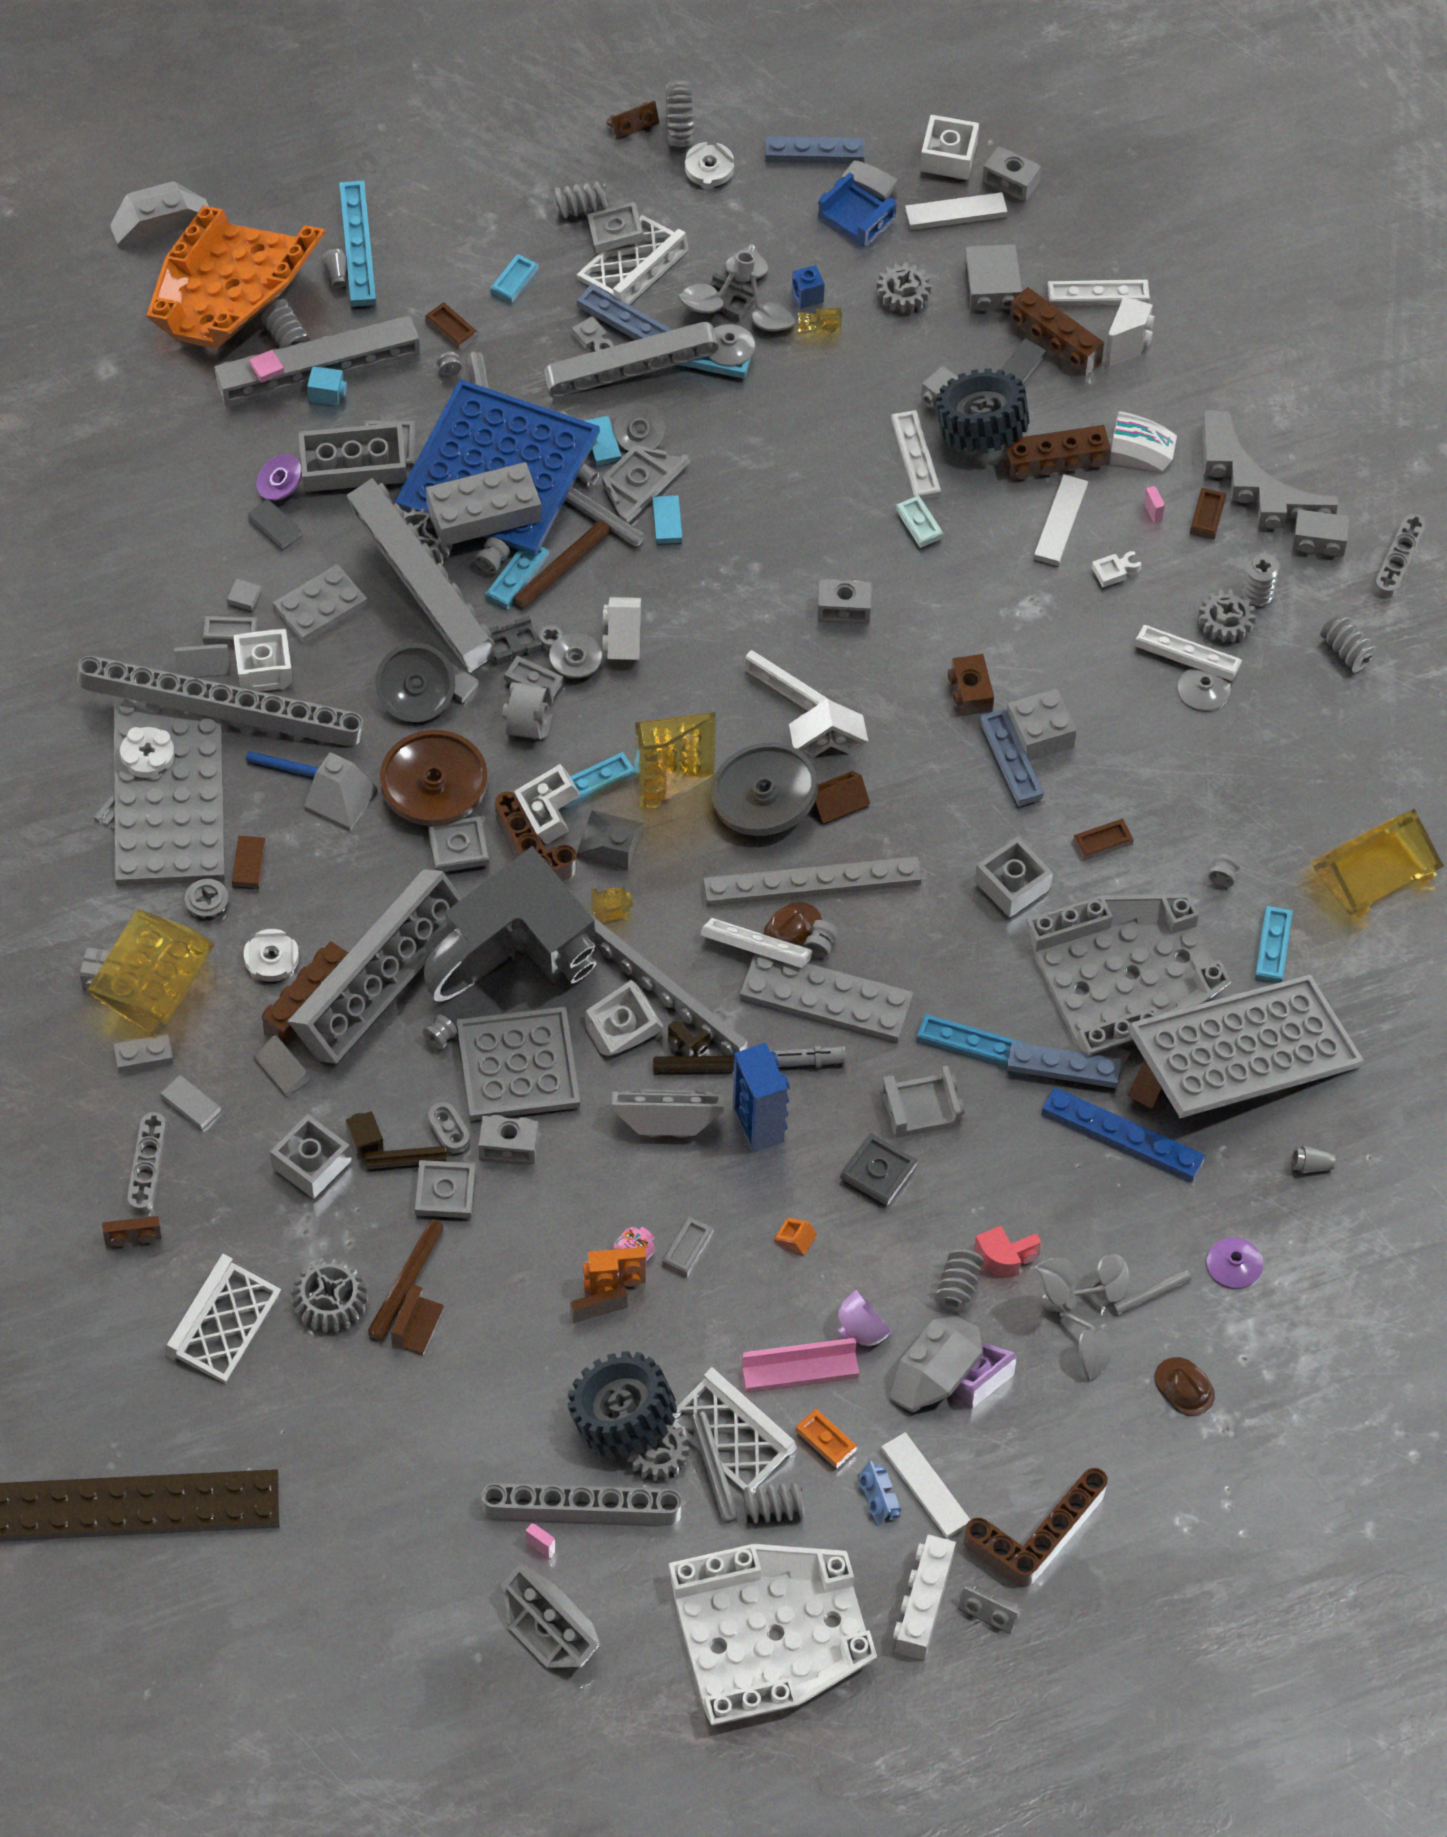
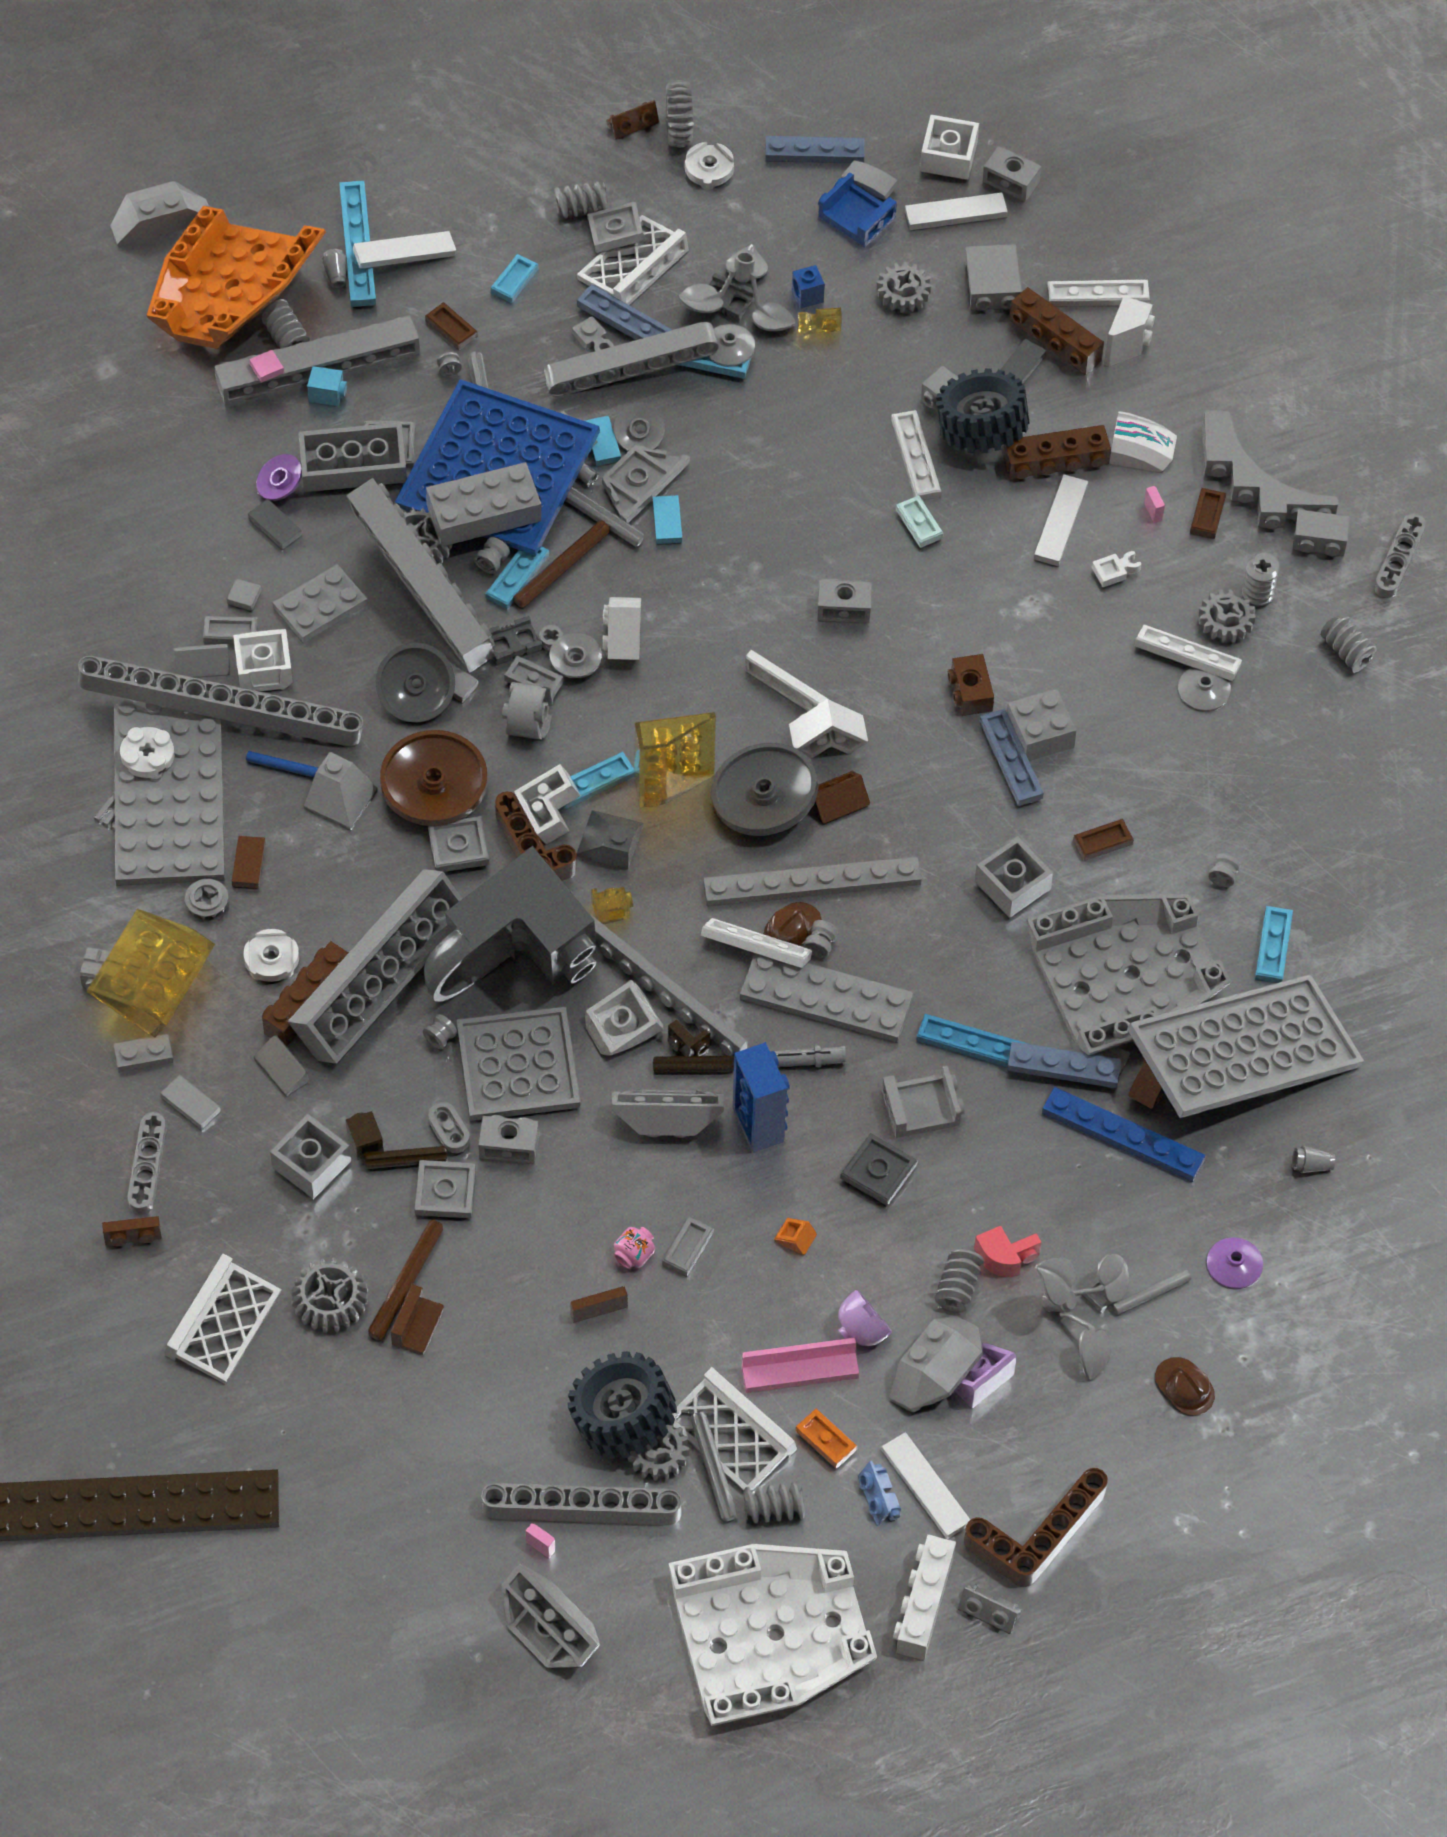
(404, 249): none -> white tile
(613, 1268): orange plate -> none
(1378, 862): clear yellow windscreen -> none

